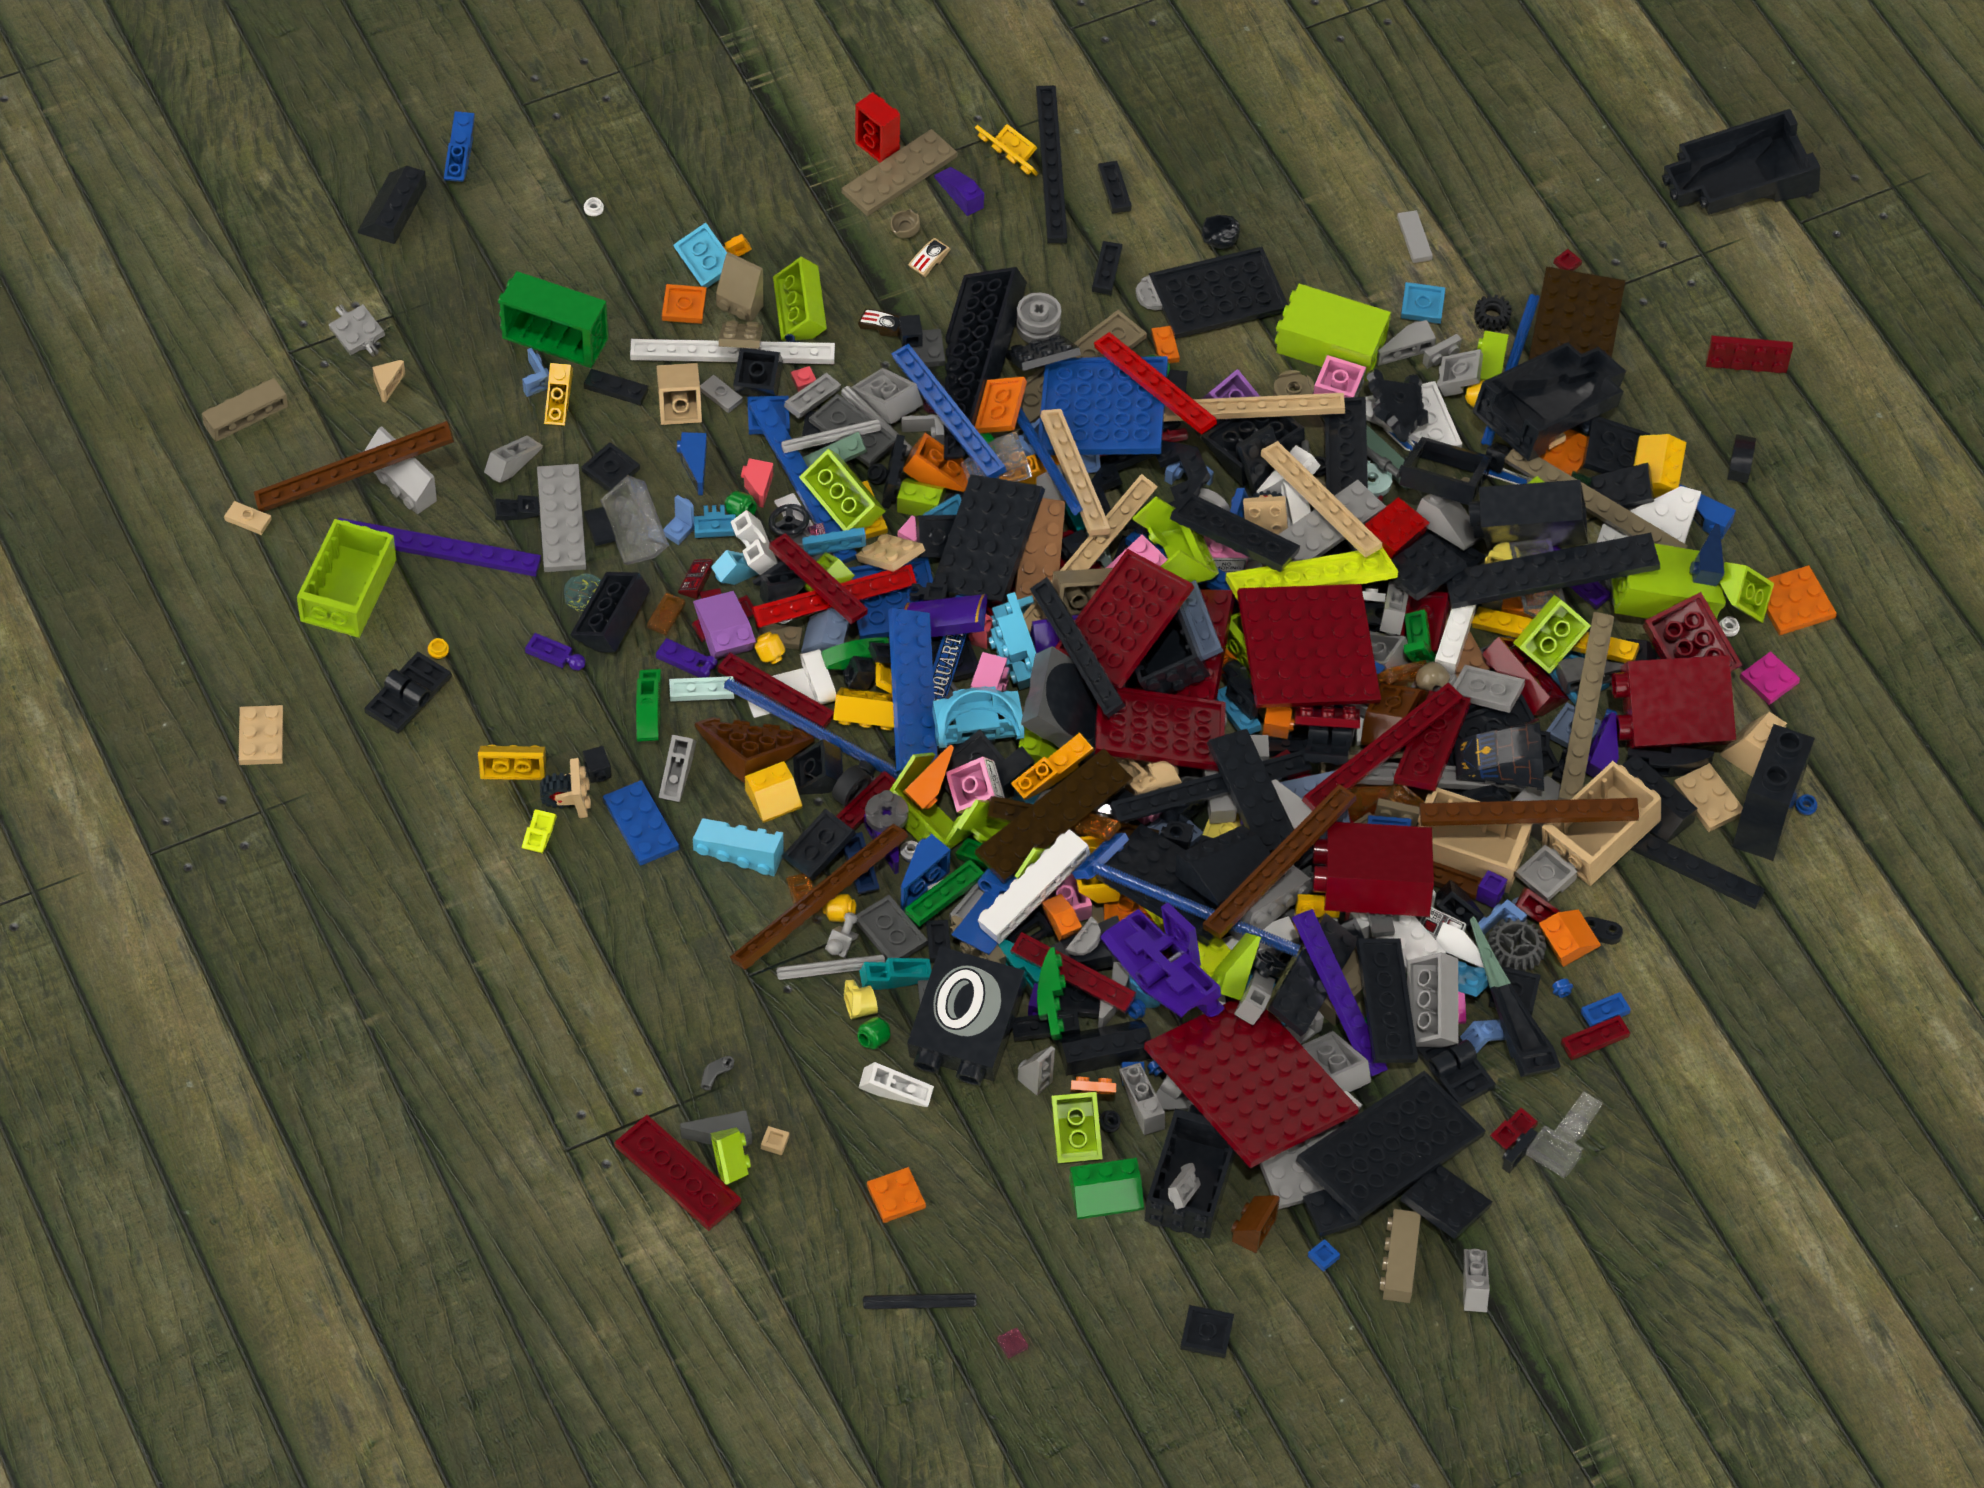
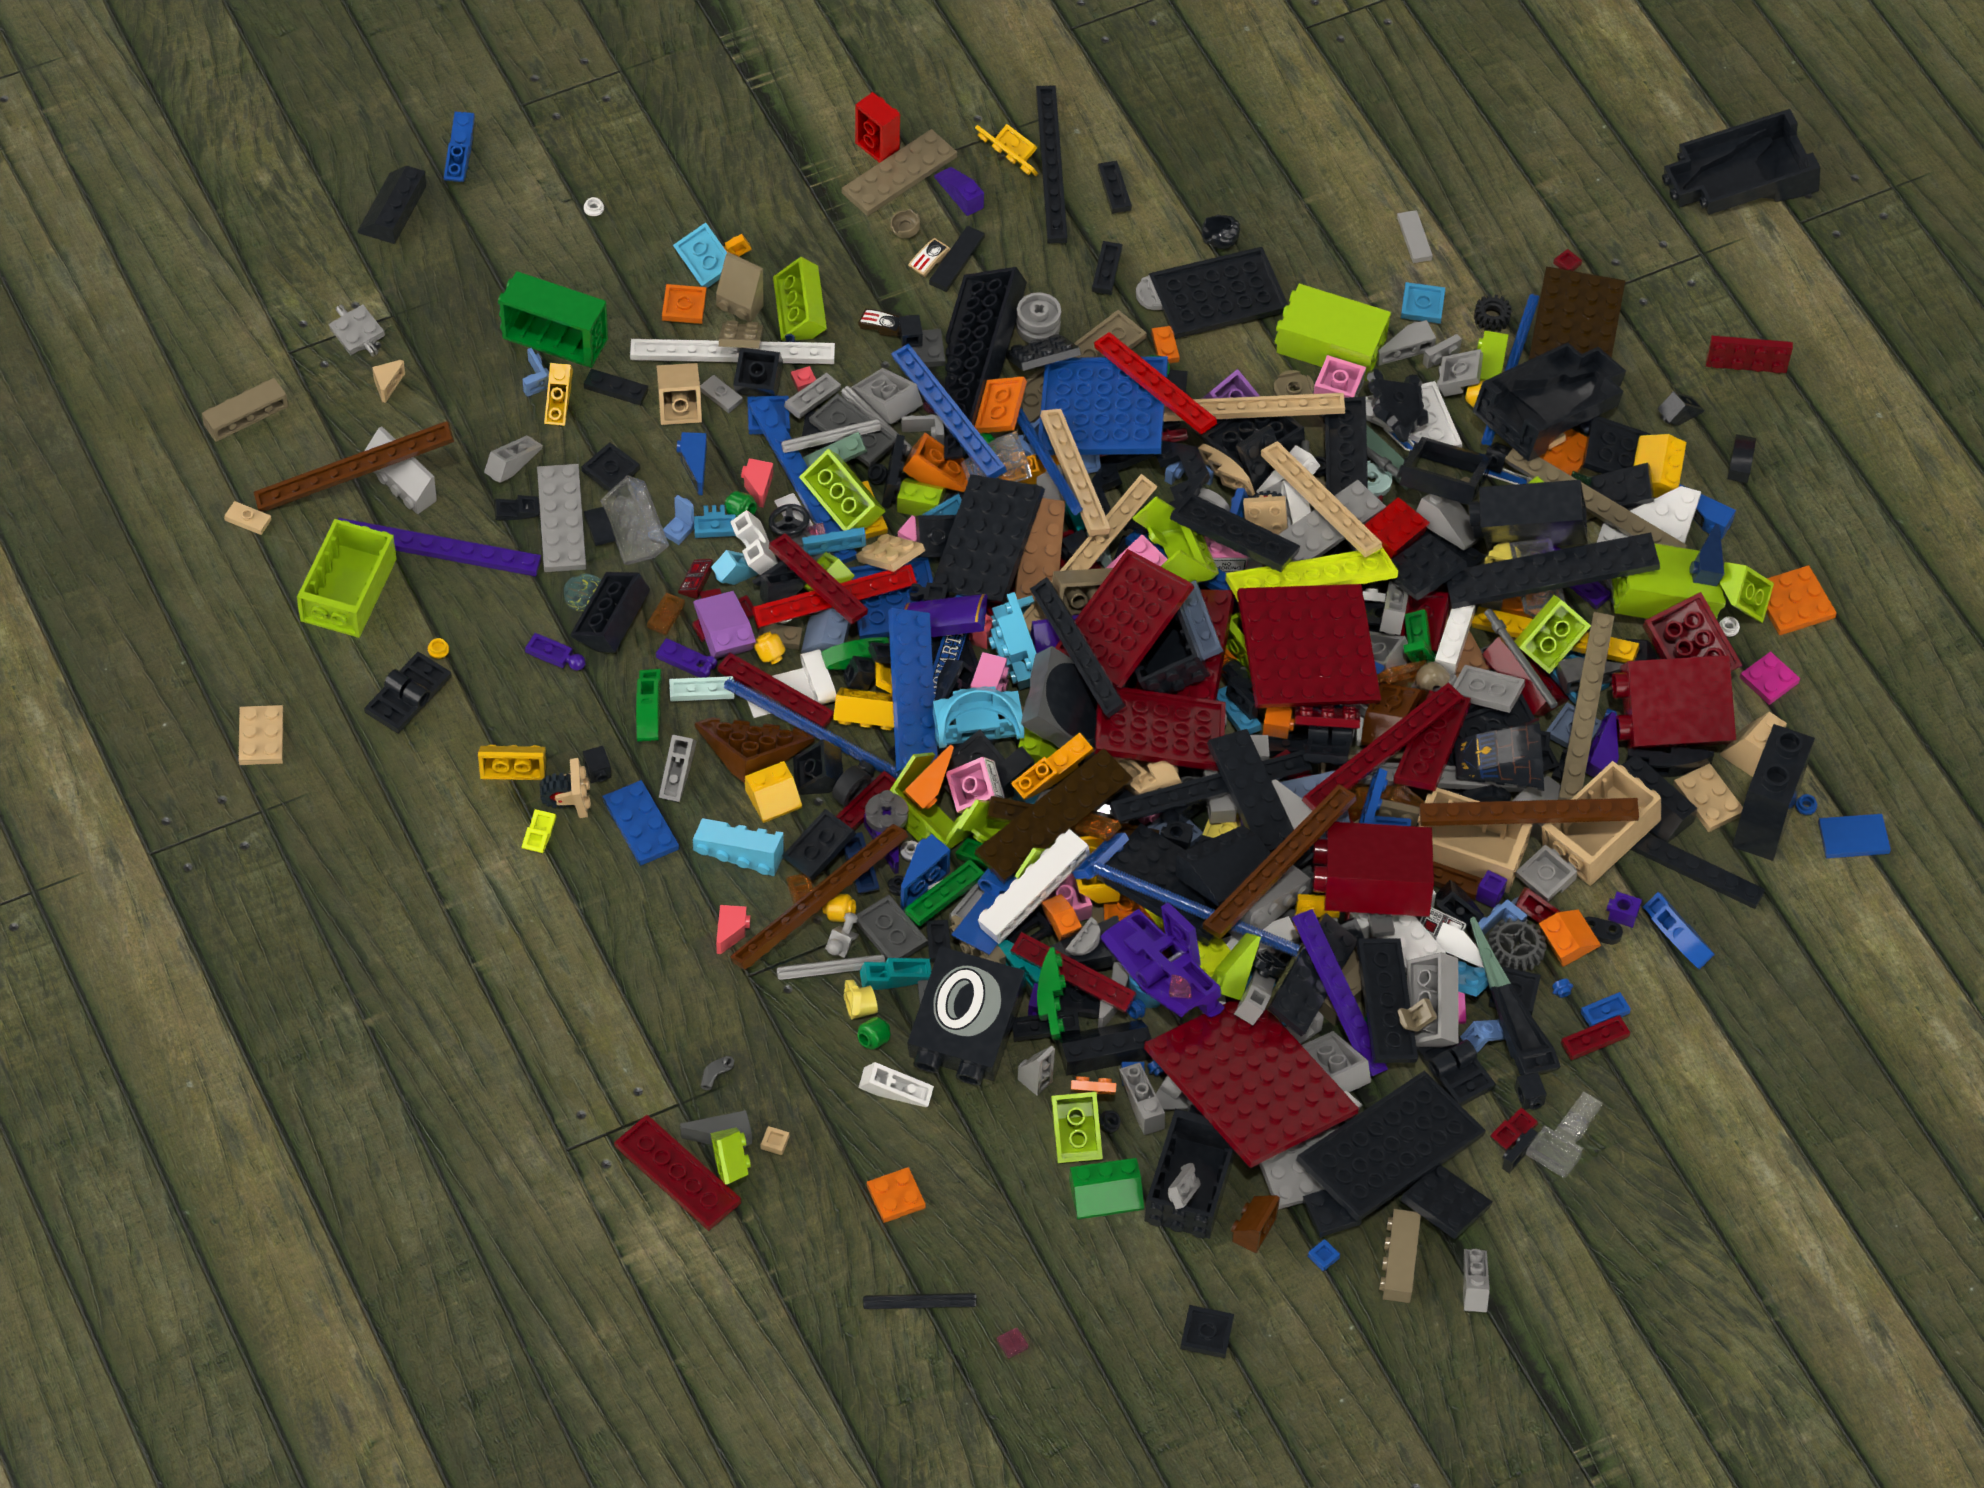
(731, 926): none -> coral slope
(895, 889): none -> black plate
(953, 677): none -> black slope
(956, 258): none -> black tile
(1179, 987): none -> clear pink tile
(1227, 469): none -> tan slope
(1373, 800): none -> blue plate
(1417, 1016): none -> dark tan bracket
(1500, 628): none -> dark grey bar
(1530, 1091): none -> black brick
(1624, 917): none -> dark purple brick
(1678, 931): none -> blue slope
(1679, 408): none -> black slope
(1854, 836): none -> blue tile

